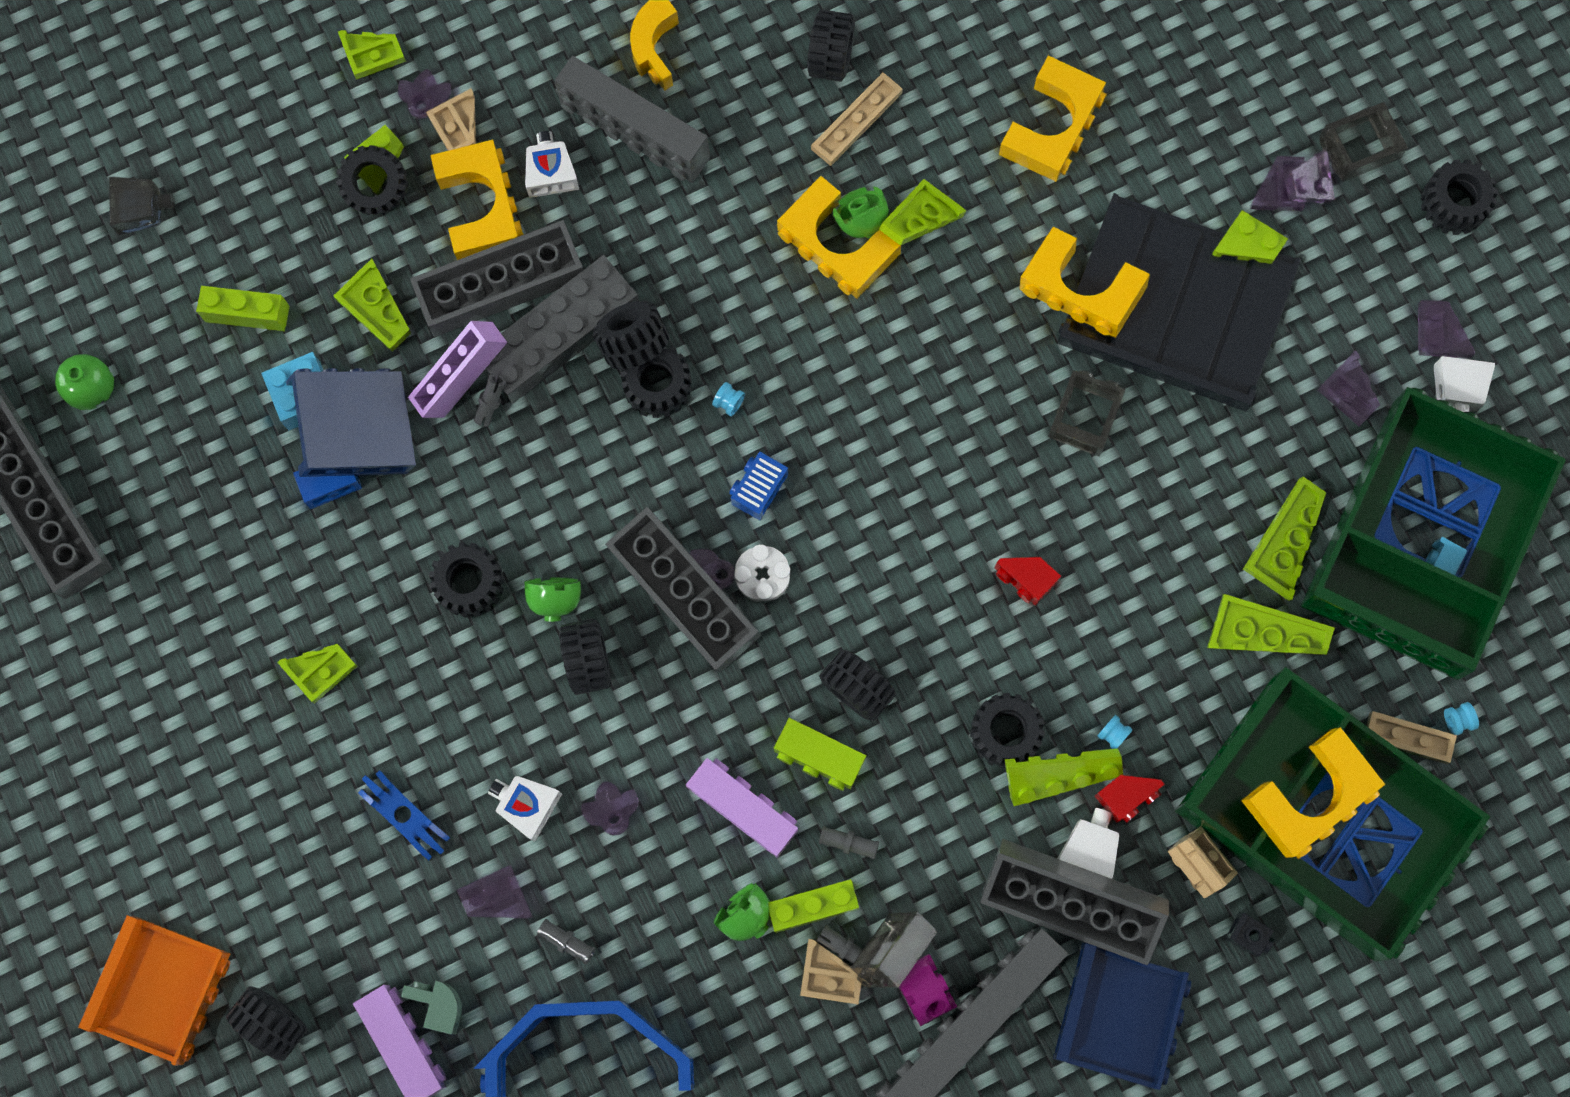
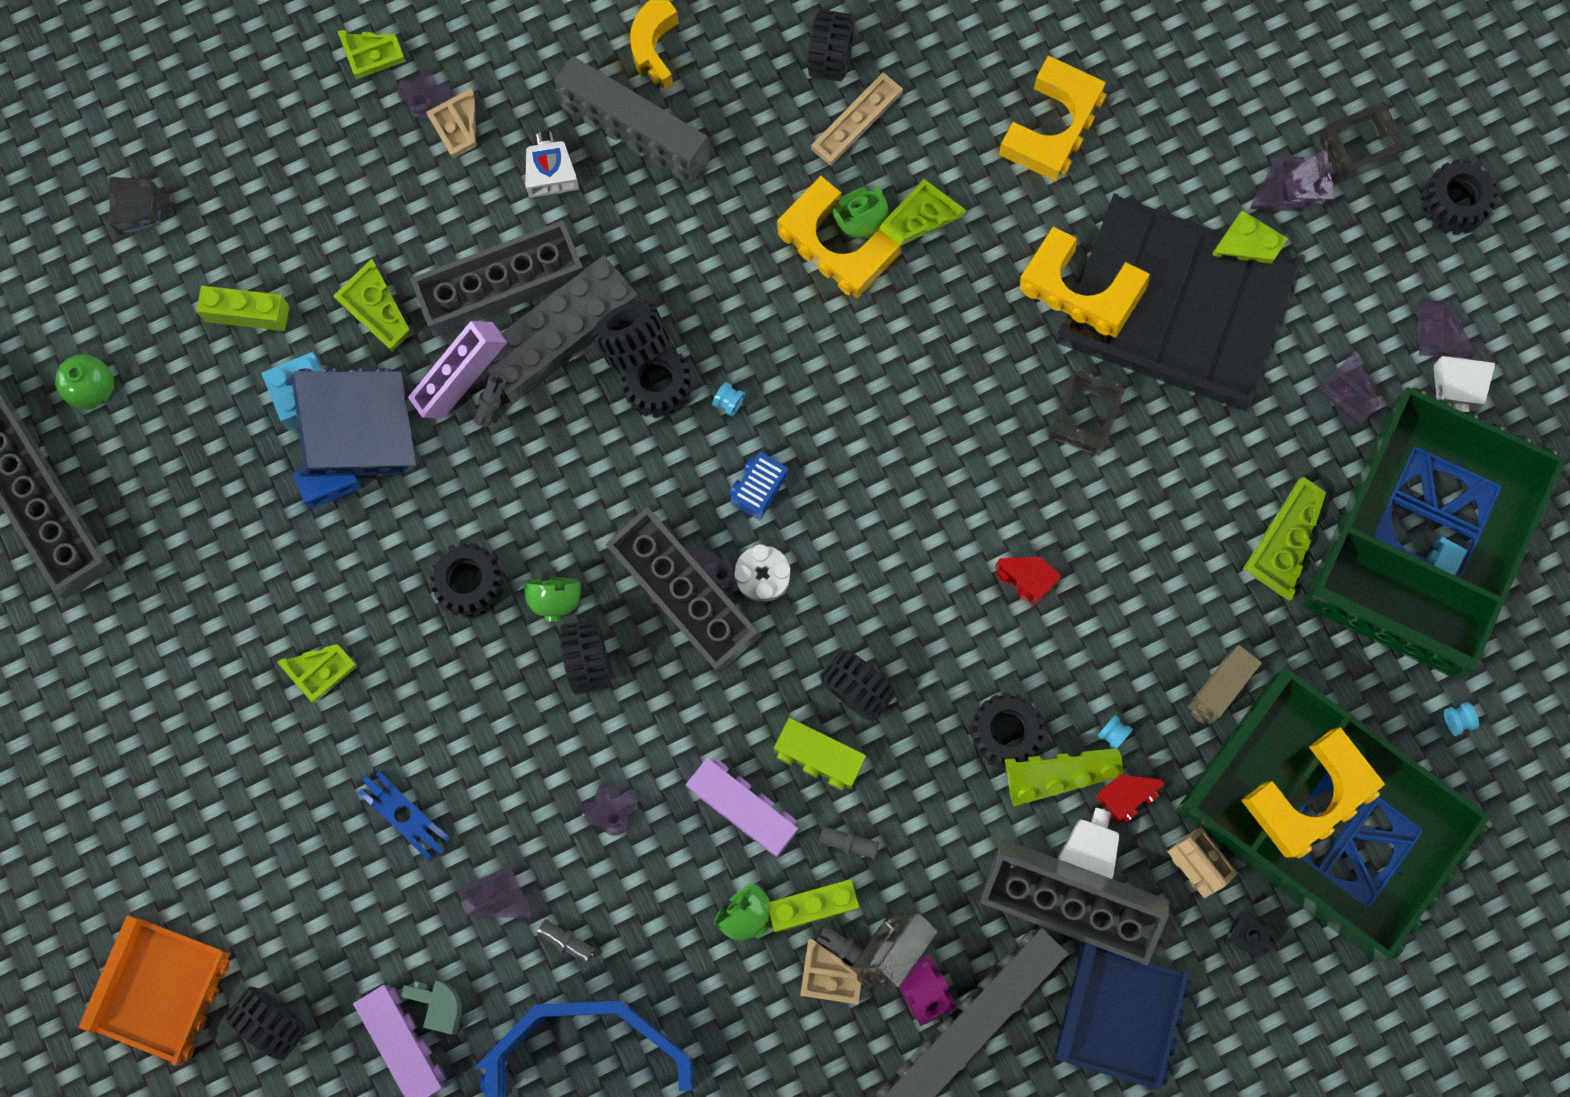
(349, 174): black tyre -> none
(375, 175): lime wing -> none
(481, 165): yellow arch -> none
(525, 804): white torso -> none
(1223, 685): none -> dark tan window
(1261, 628): lime wing -> none
(1413, 737): tan plate -> none

